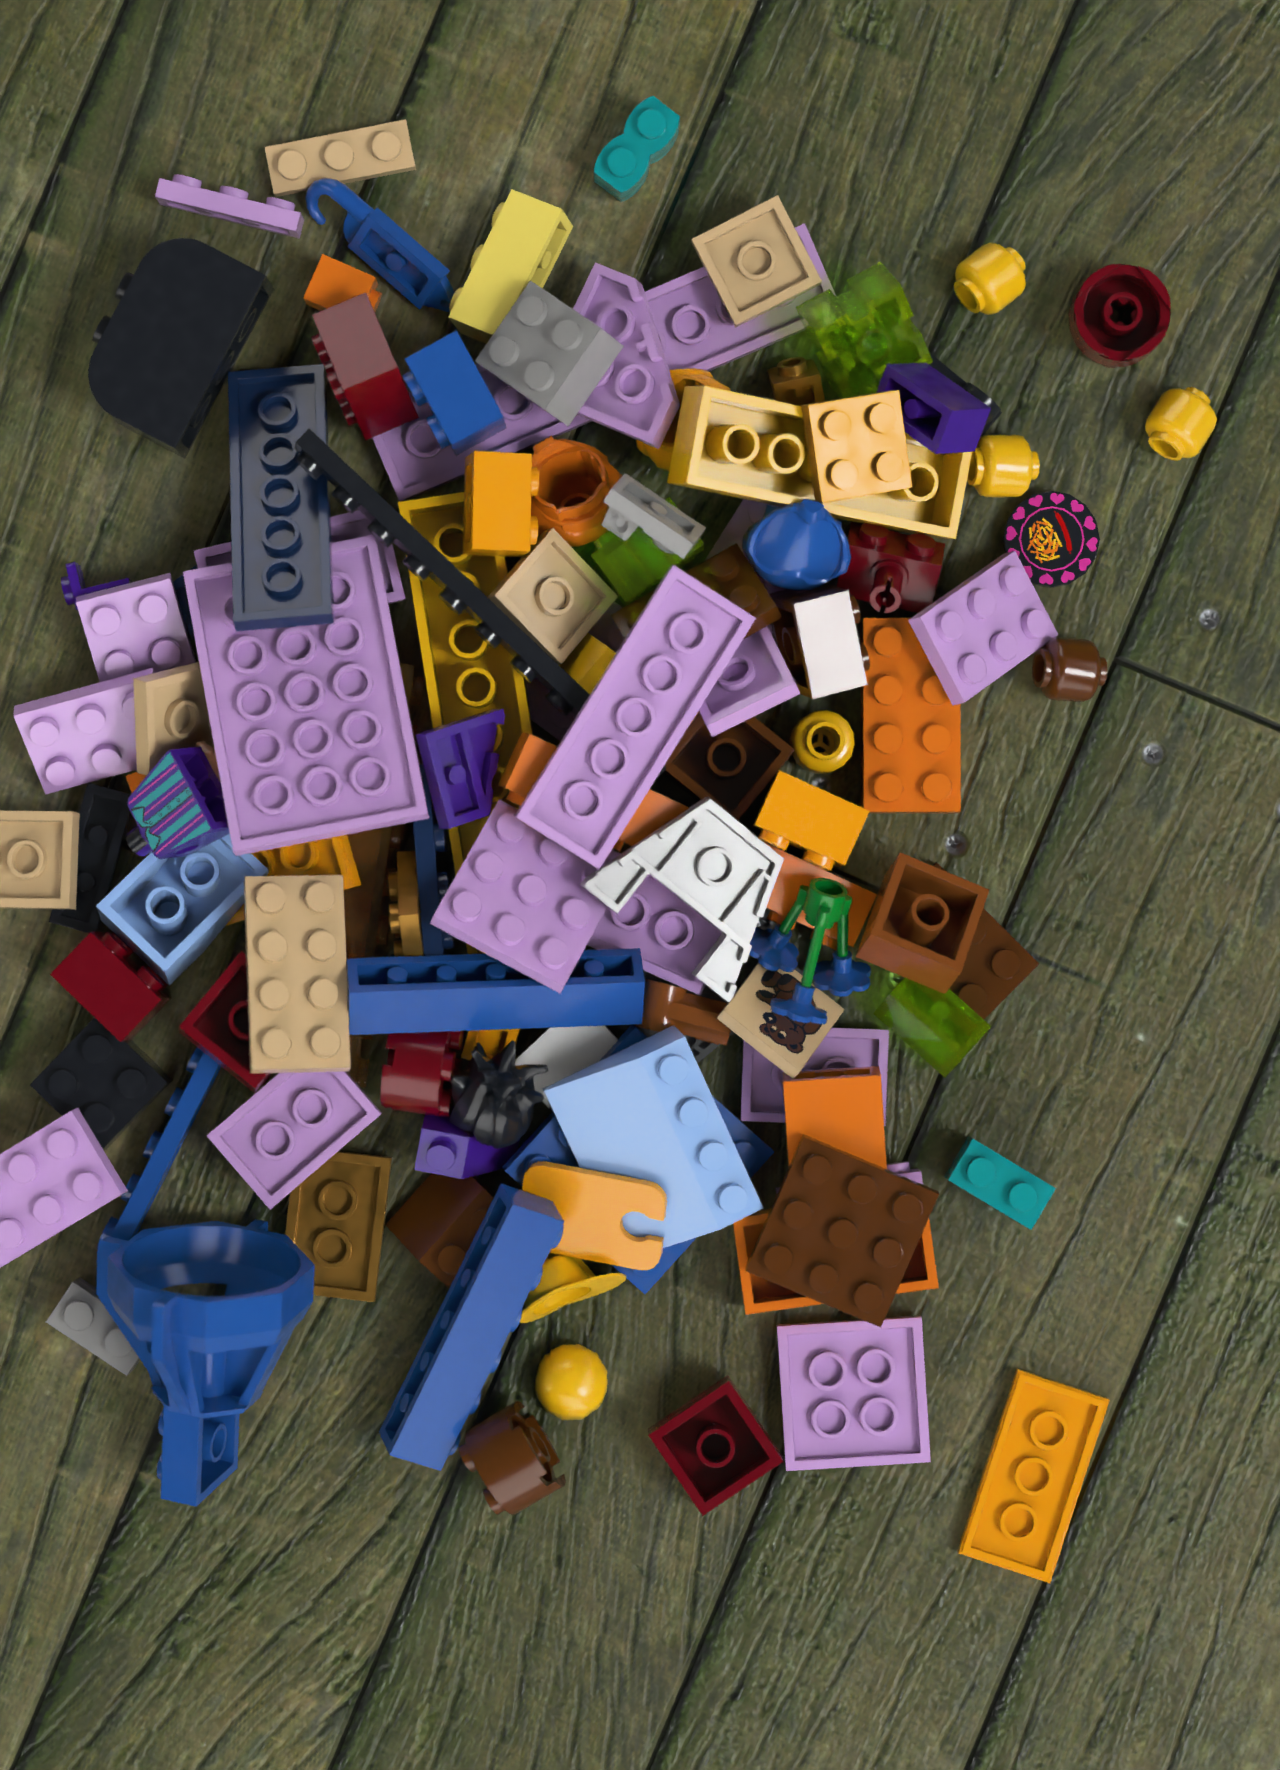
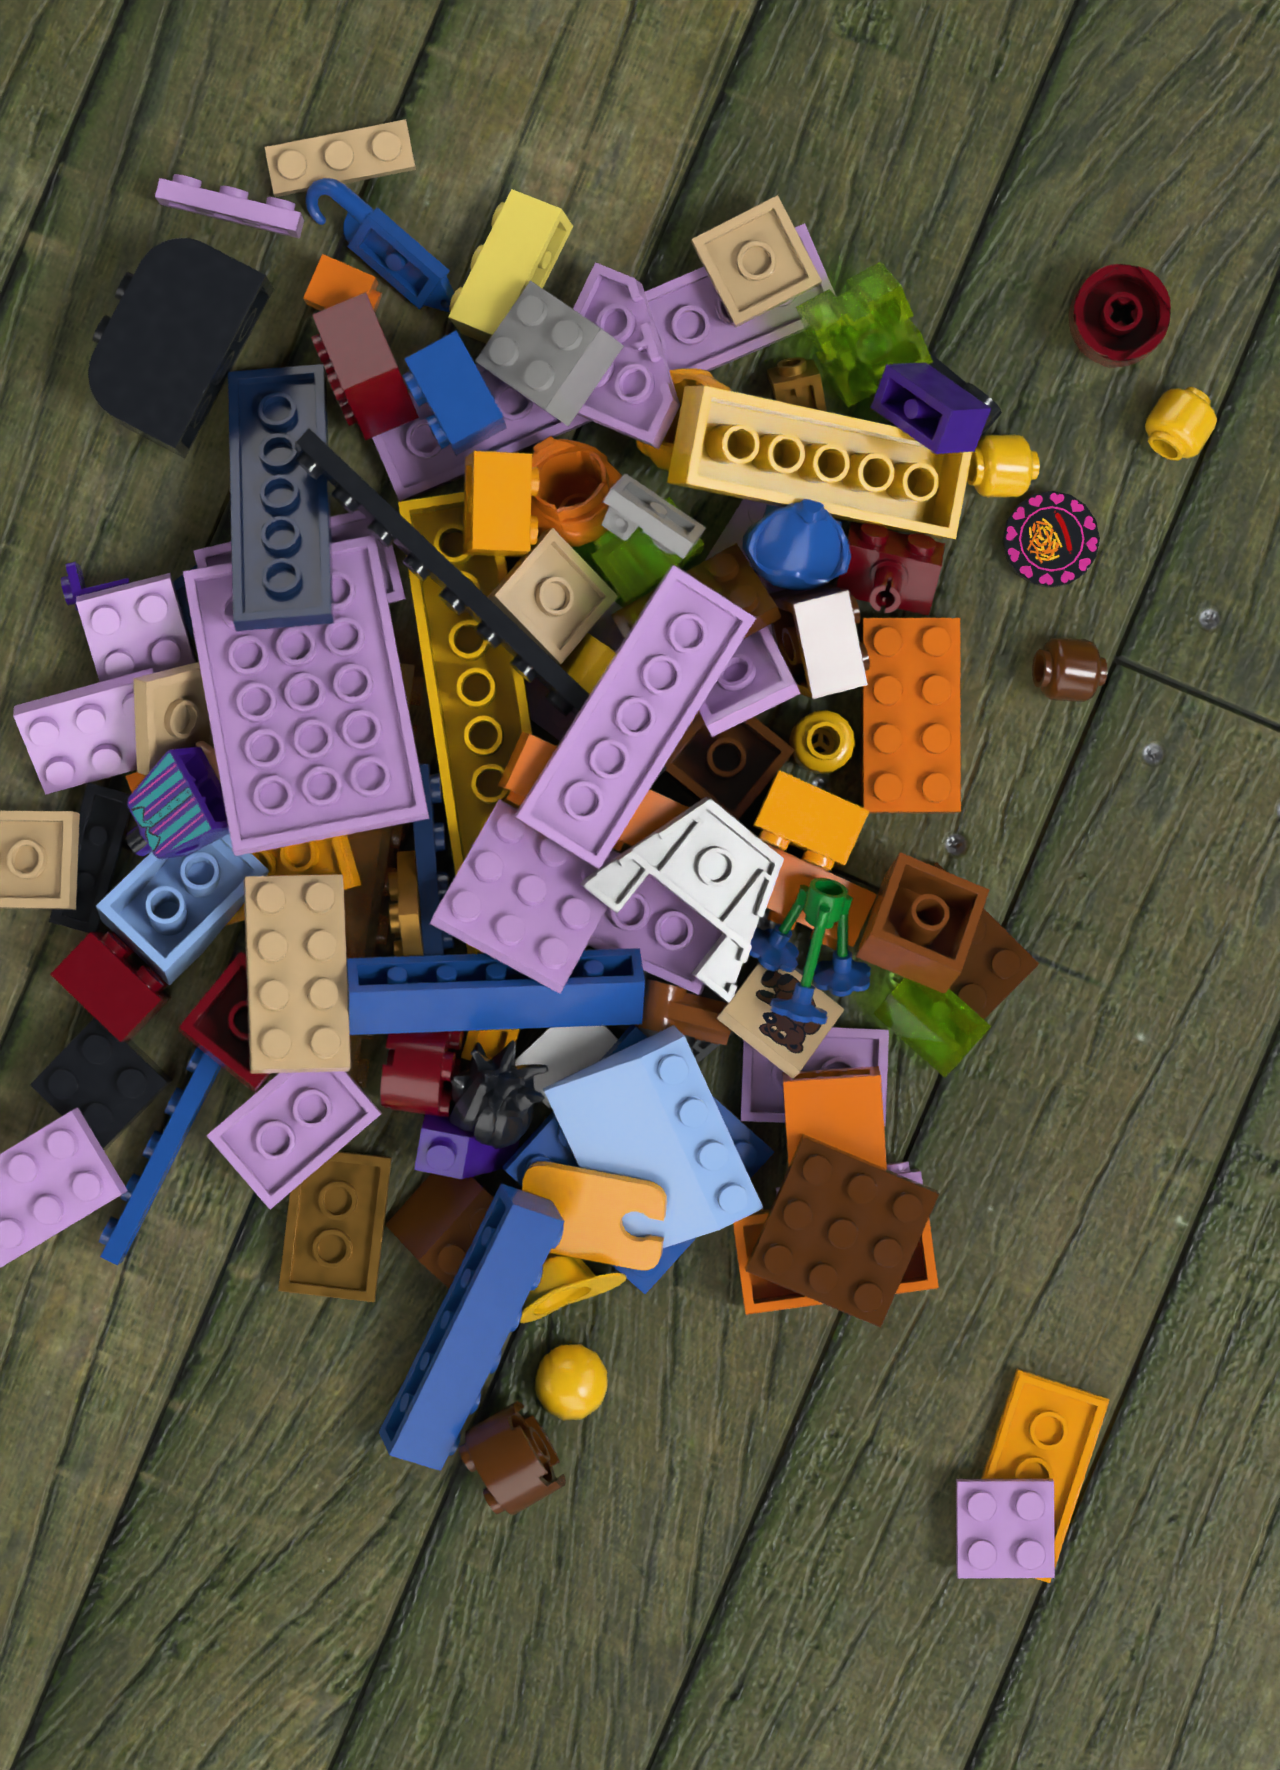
(89, 1324): light grey brick -> none
(204, 1351): blue plate -> none
(461, 767): dark purple wing -> none
(646, 139): teal brick -> none
(715, 1445): dark red brick -> none
(853, 1393): lavender plate -> none
(856, 446): plate -> none
(983, 628): lavender plate -> none
(990, 278): yellow head -> none
(999, 1182): teal brick -> none
(1005, 1528): none -> lavender plate

